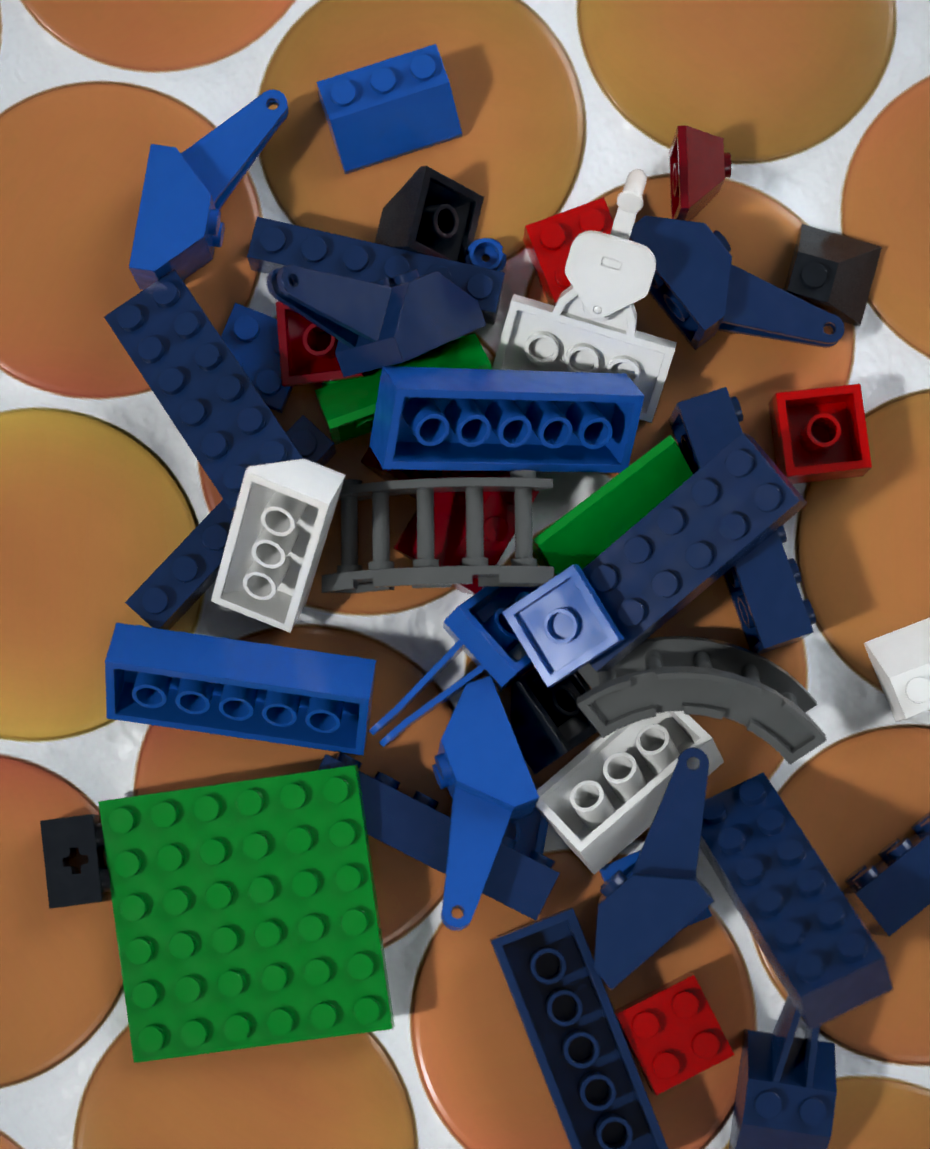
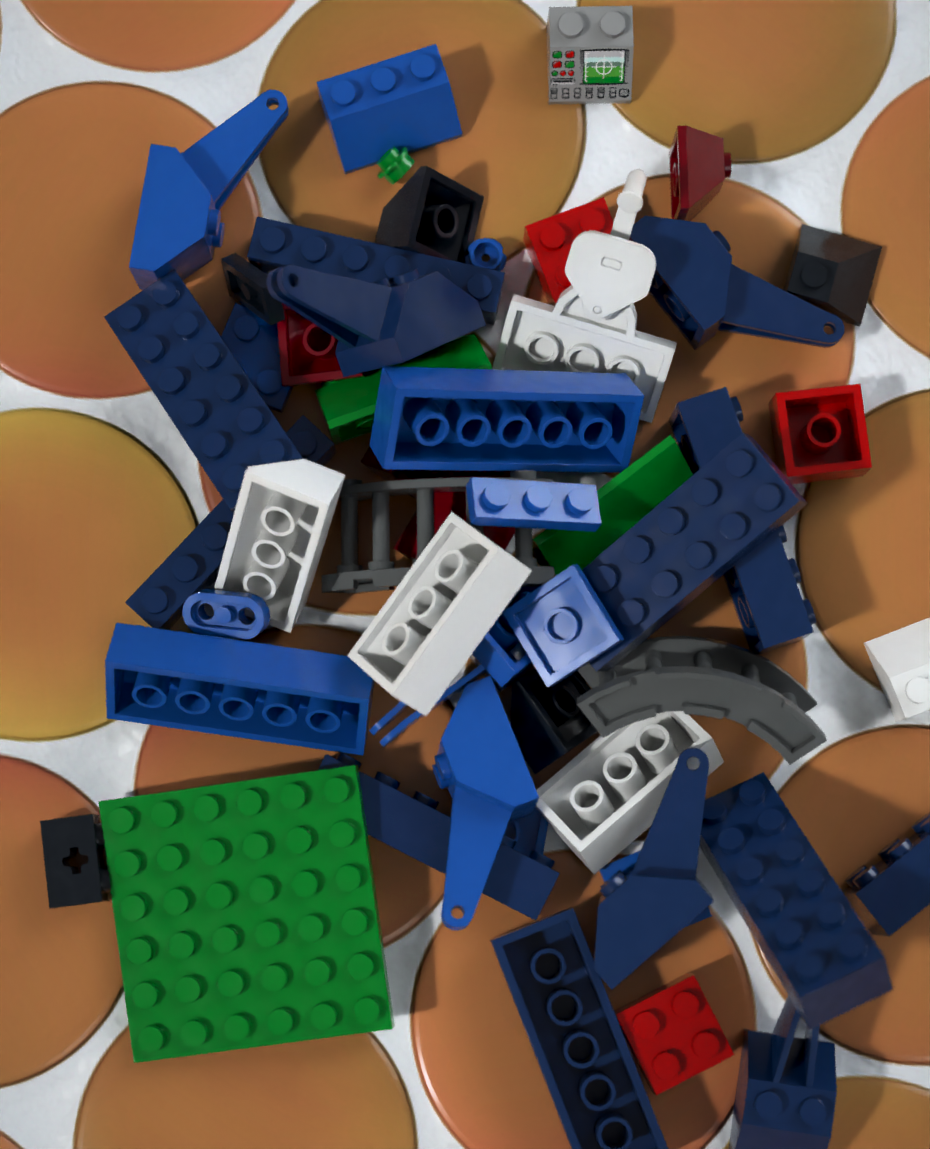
(228, 616): none -> blue plate
(249, 287): none -> black plate
(394, 164): none -> green plate
(438, 614): none -> white slope
(533, 504): none -> plate
(590, 54): none -> light grey slope

